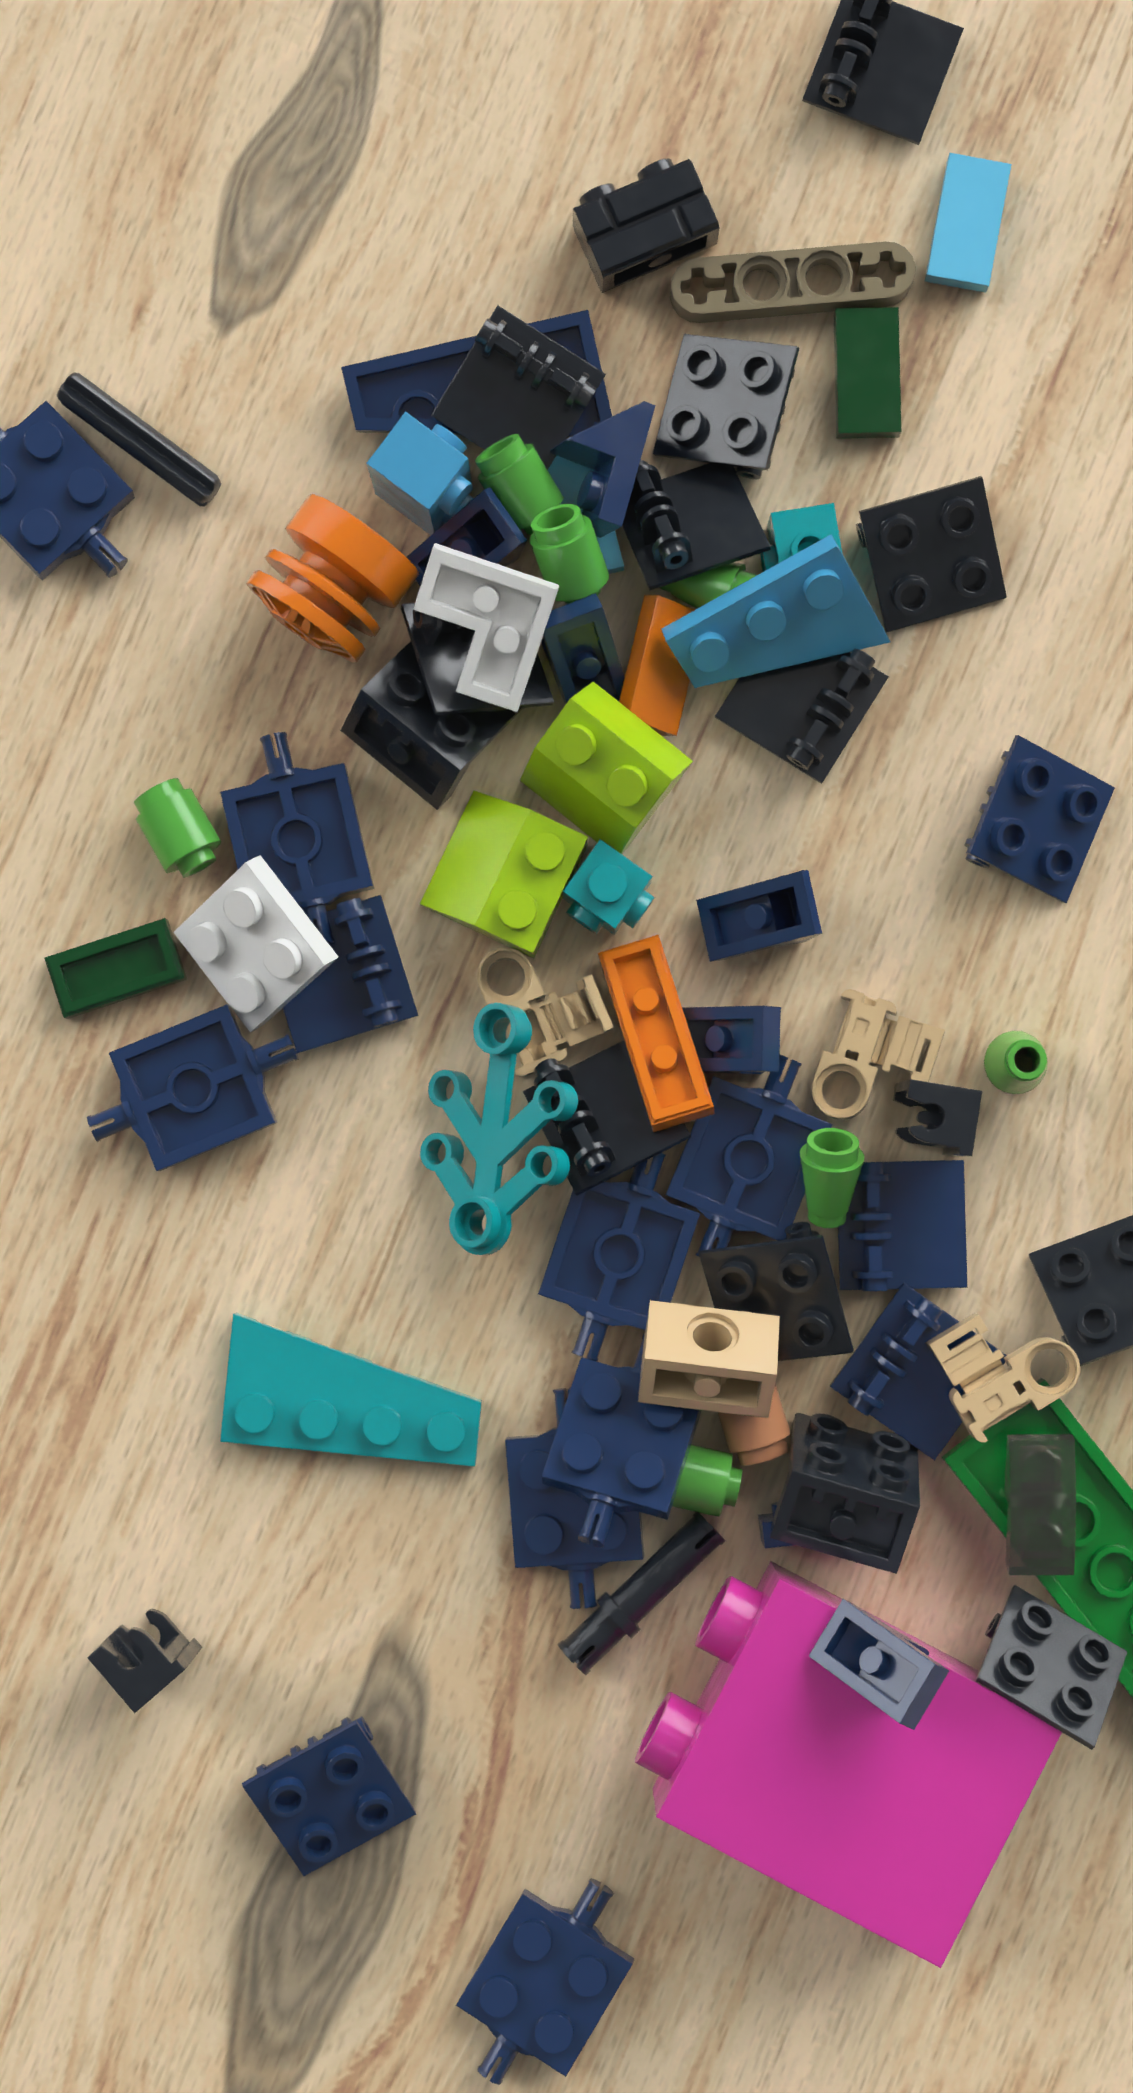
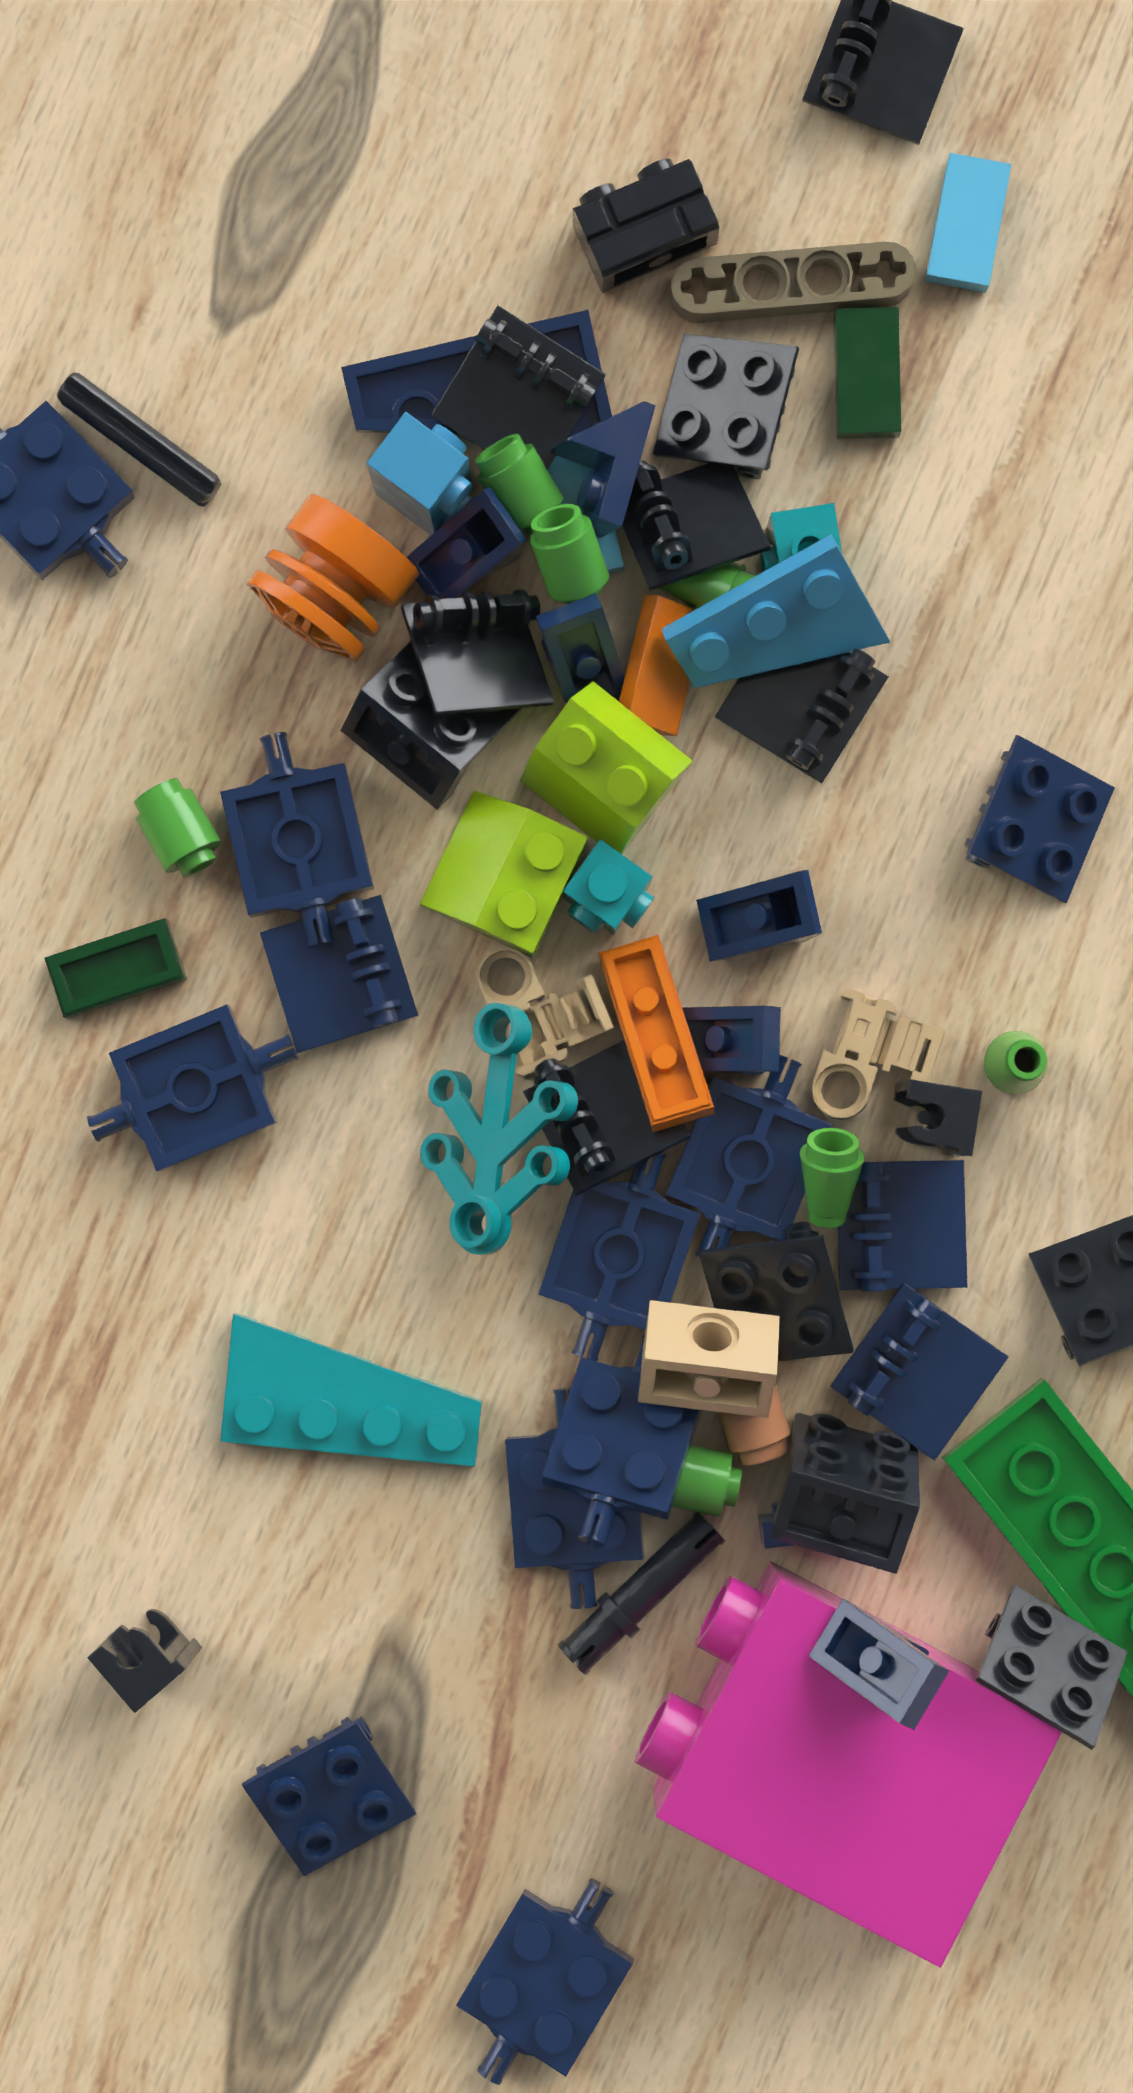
(255, 943): white plate -> none
(503, 609): white plate -> none
(932, 554): black hinge -> none
(989, 1387): tan piece -> none
(1040, 1504): clear smoke slope -> none

